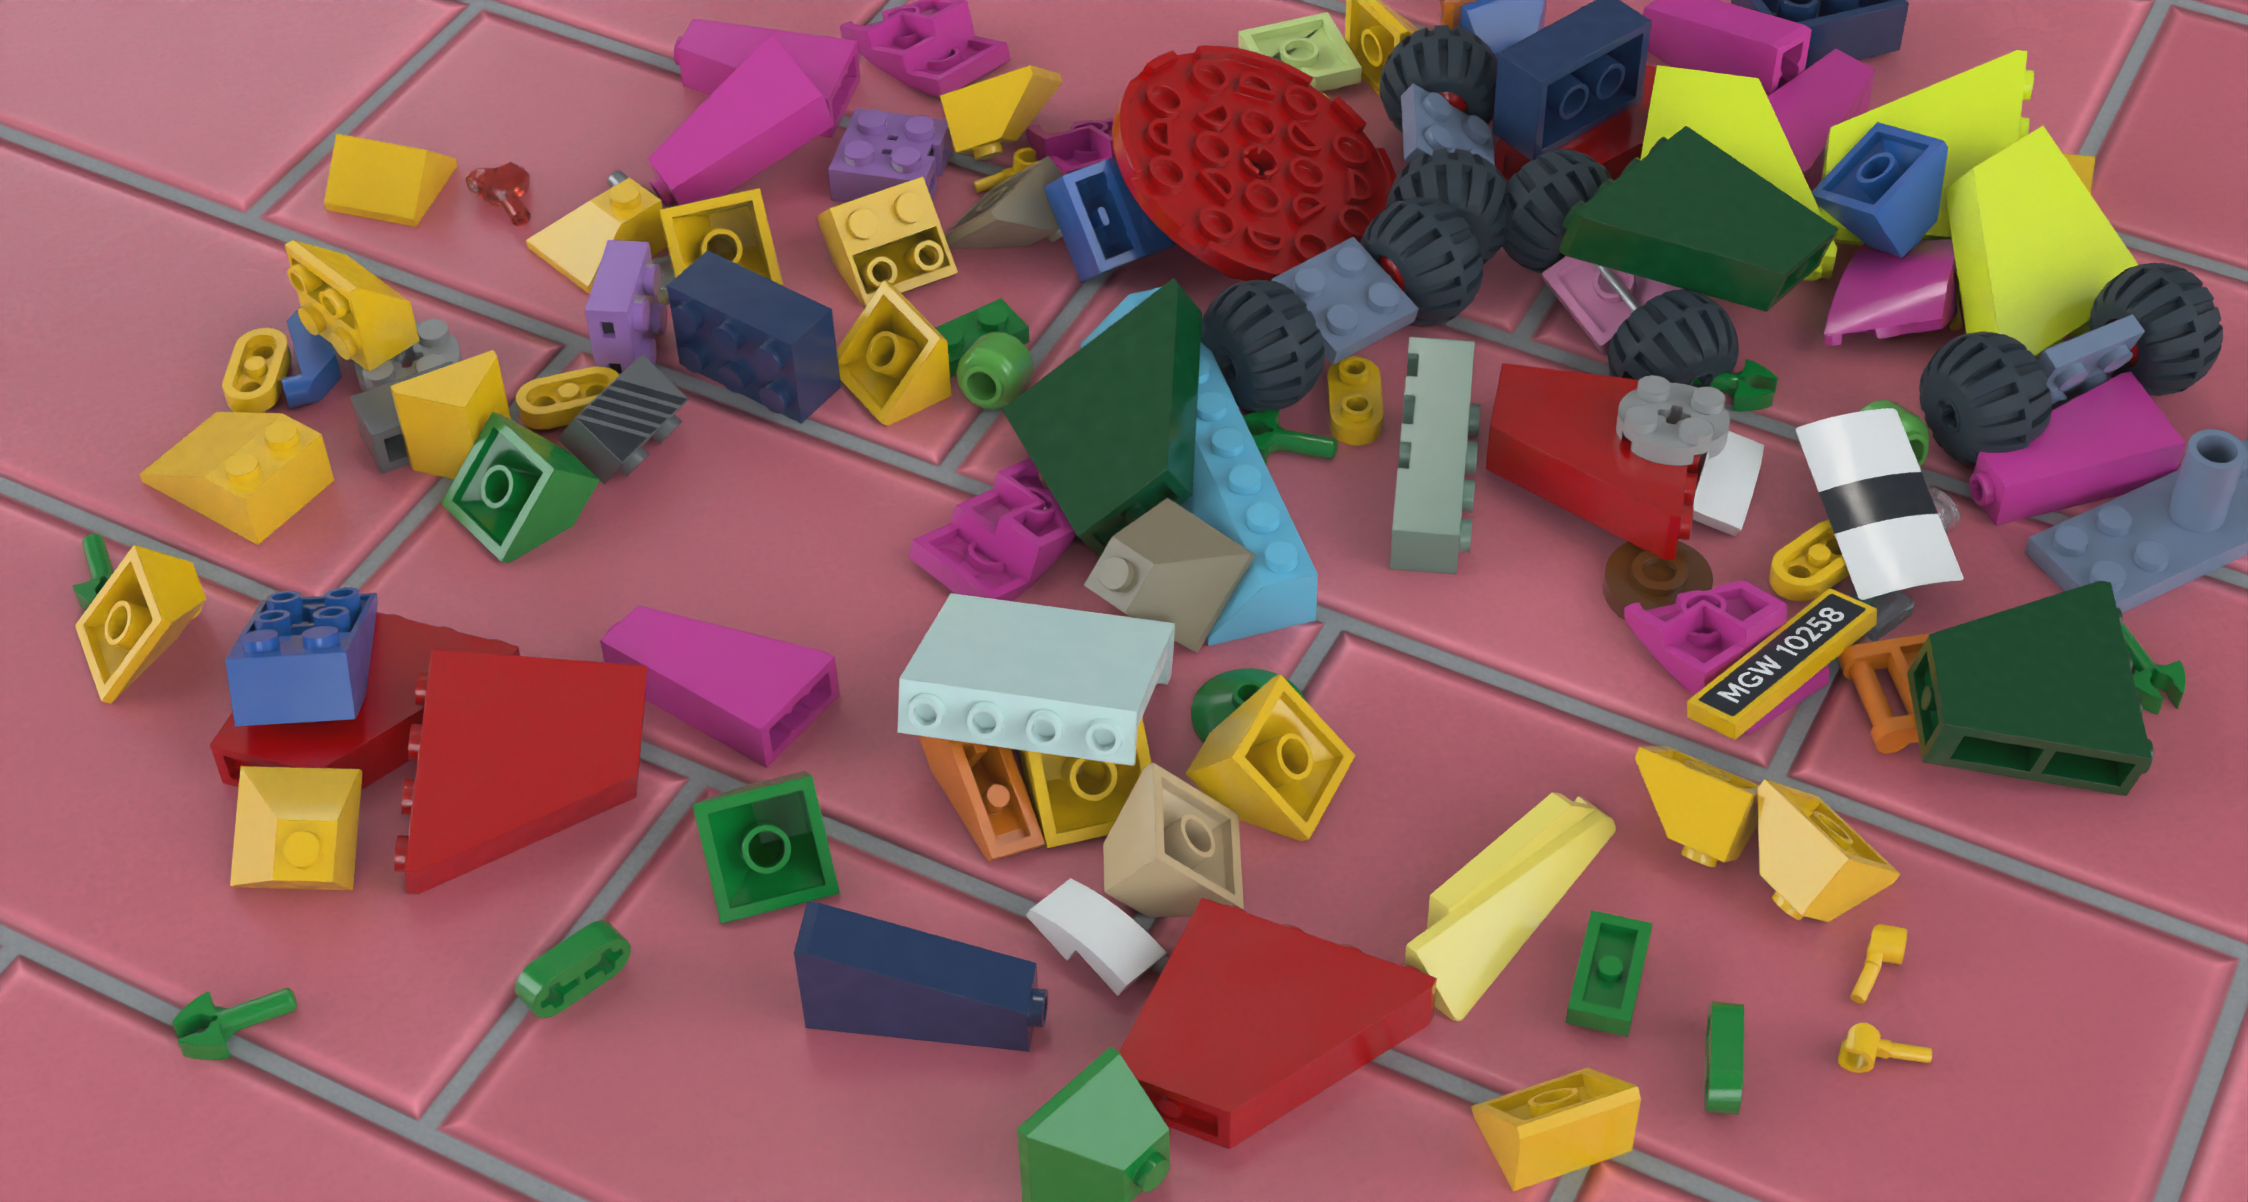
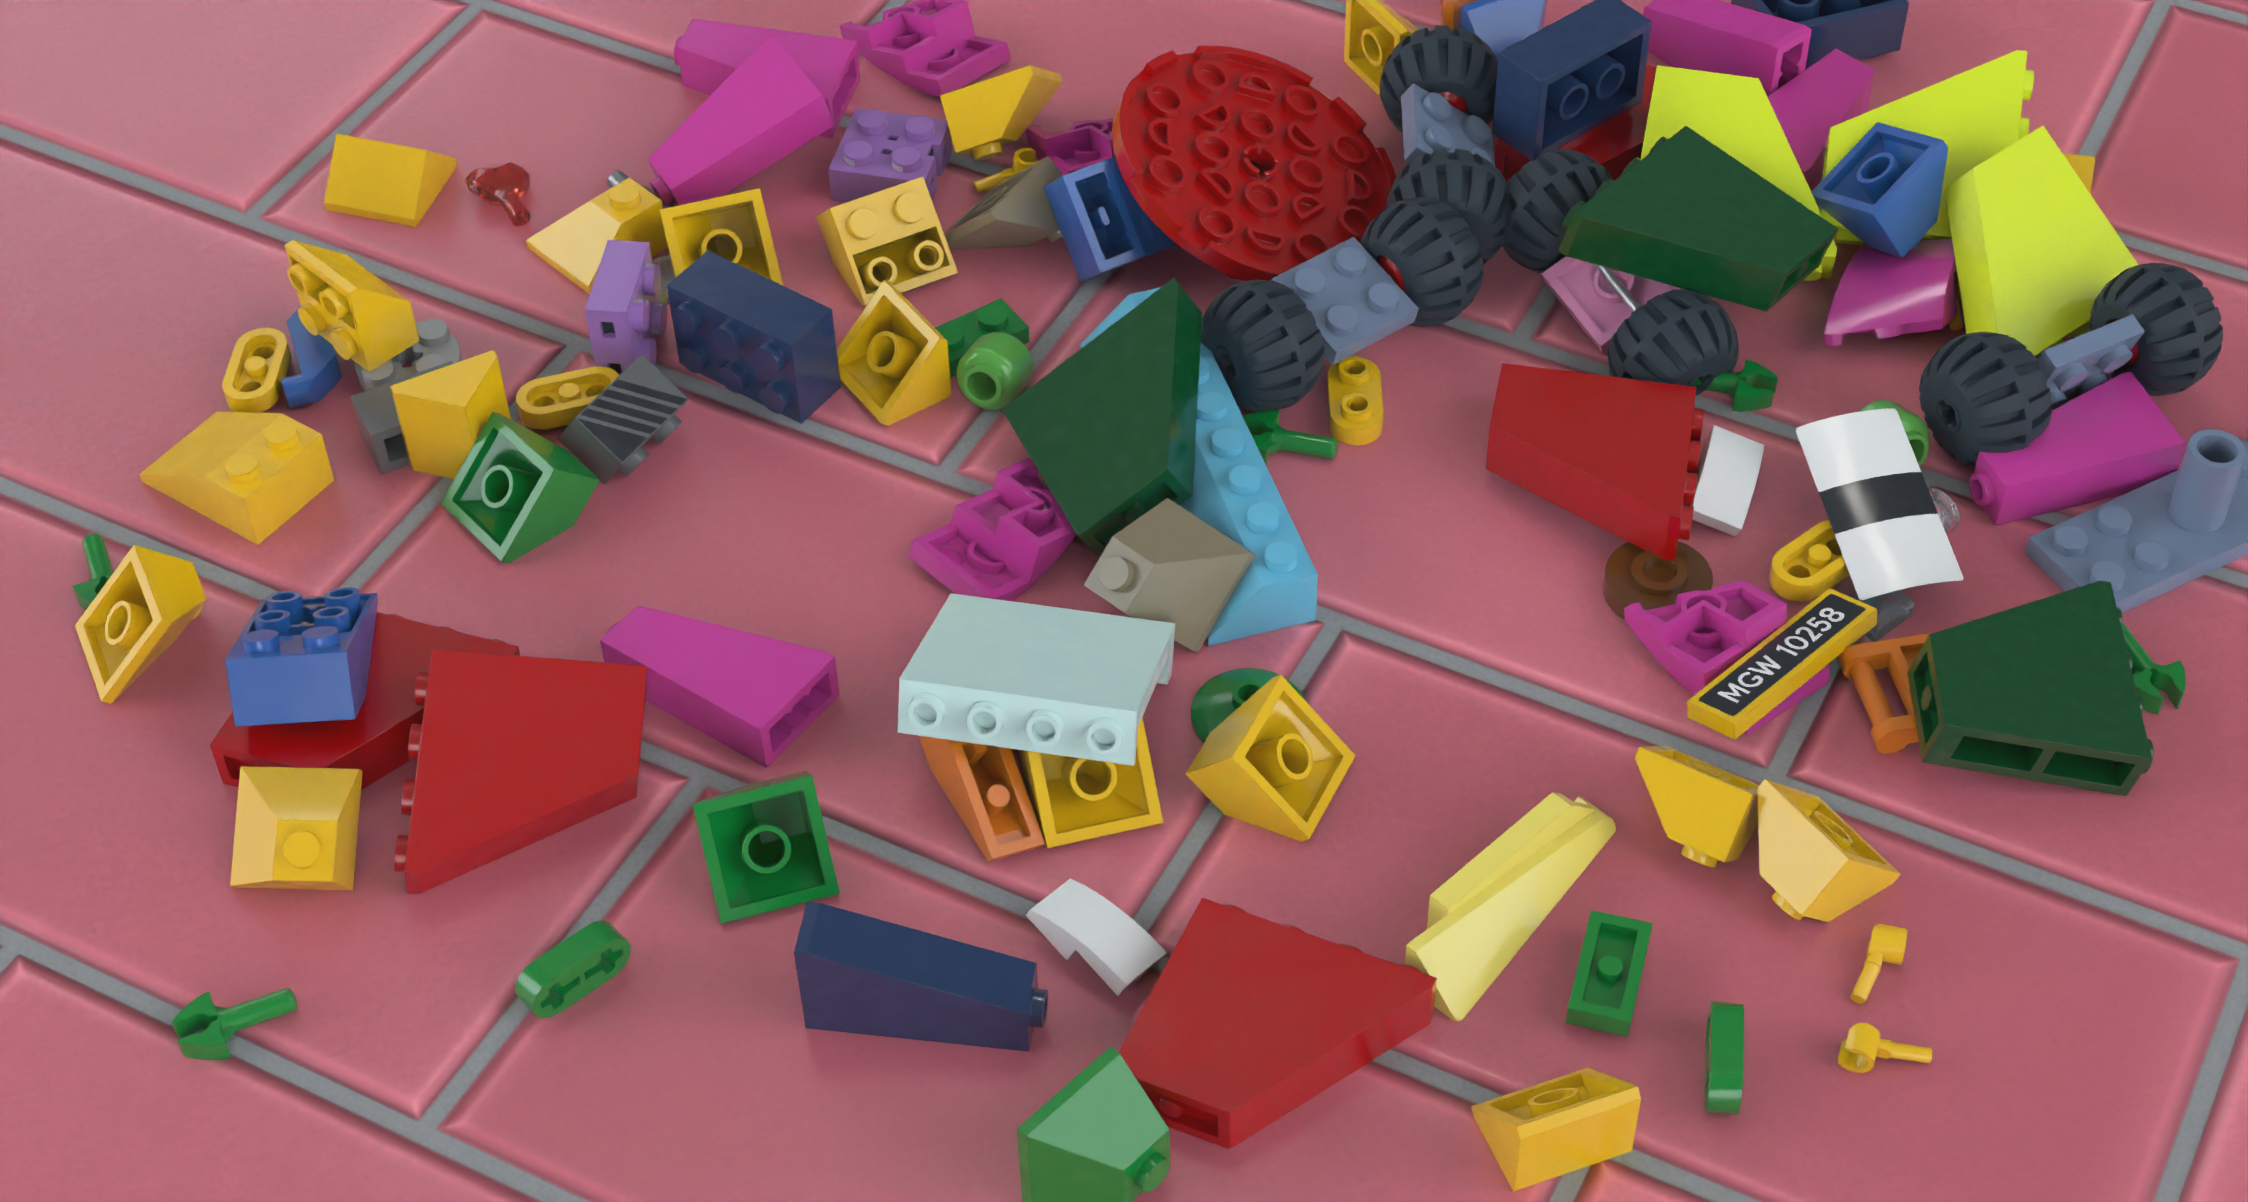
(1172, 849): tan slope -> none
(1311, 46): yellowish green plate -> none
(1435, 457): sand green wedge -> none
(1697, 414): light grey plate -> none

